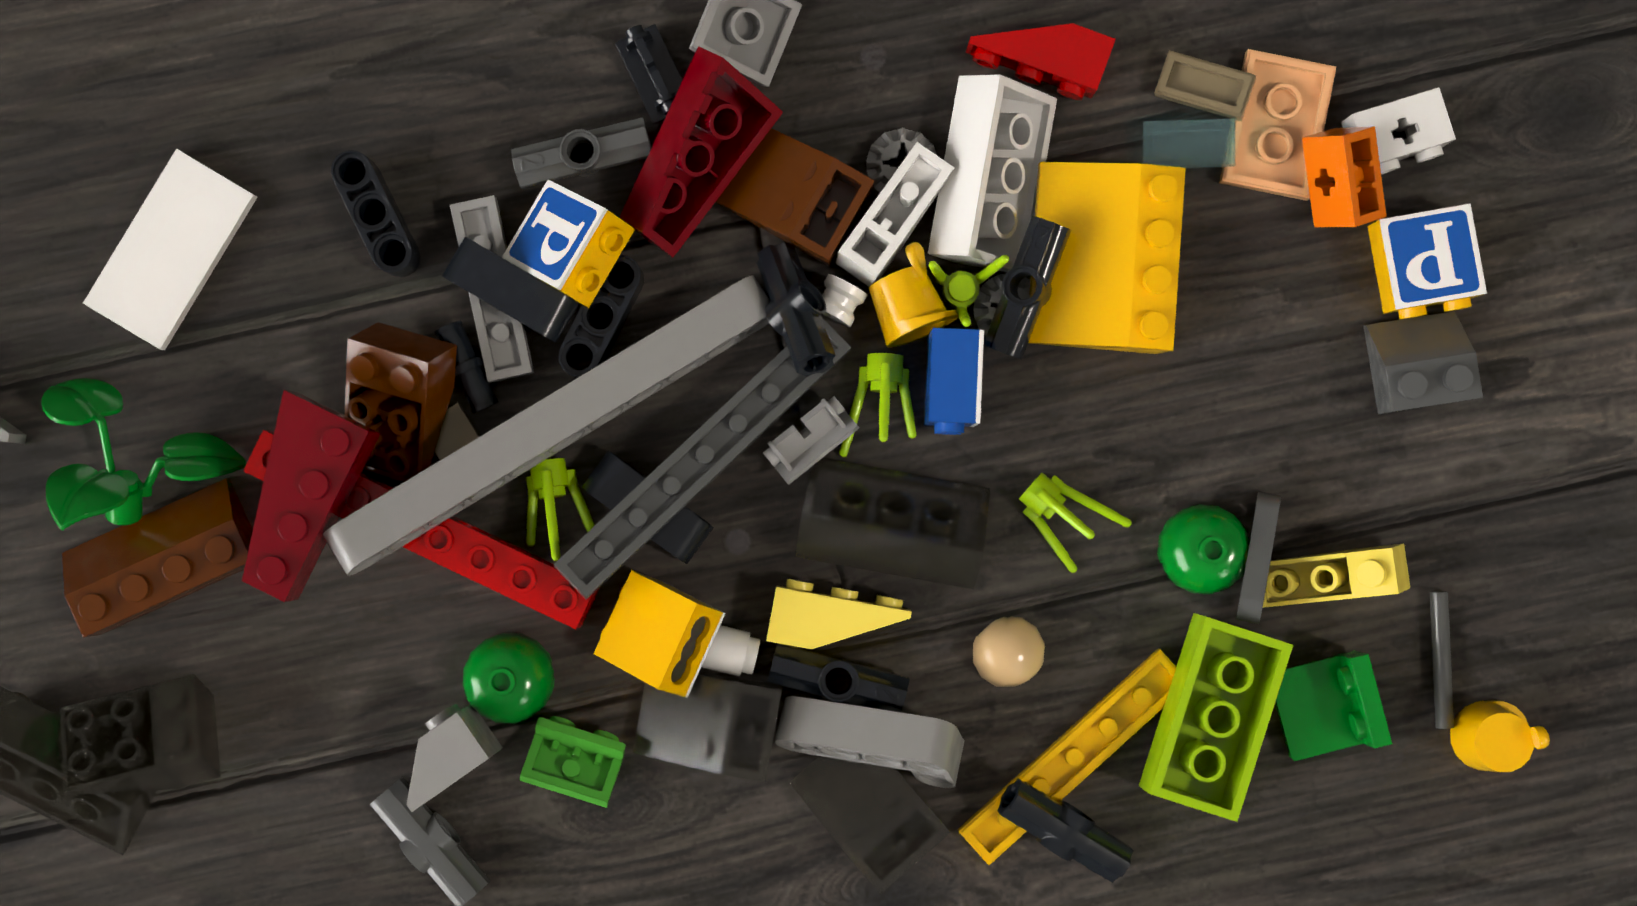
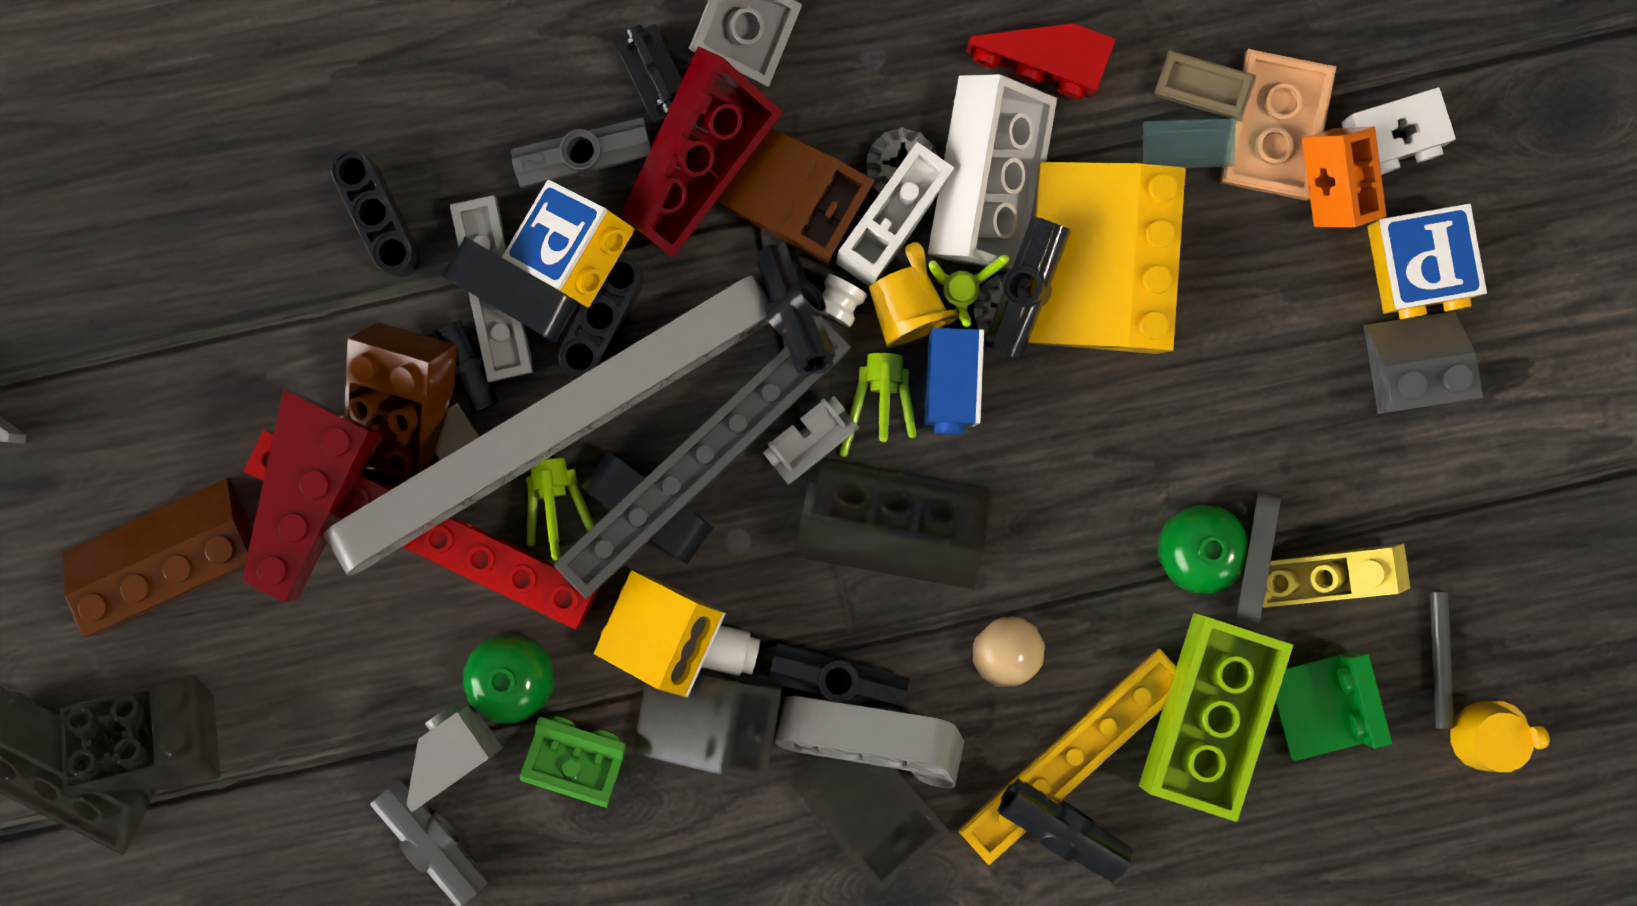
(84, 492): green plant -> none
(170, 250): white tile -> none
(818, 619): light yellow slope -> none
(1045, 498): lime plant -> none

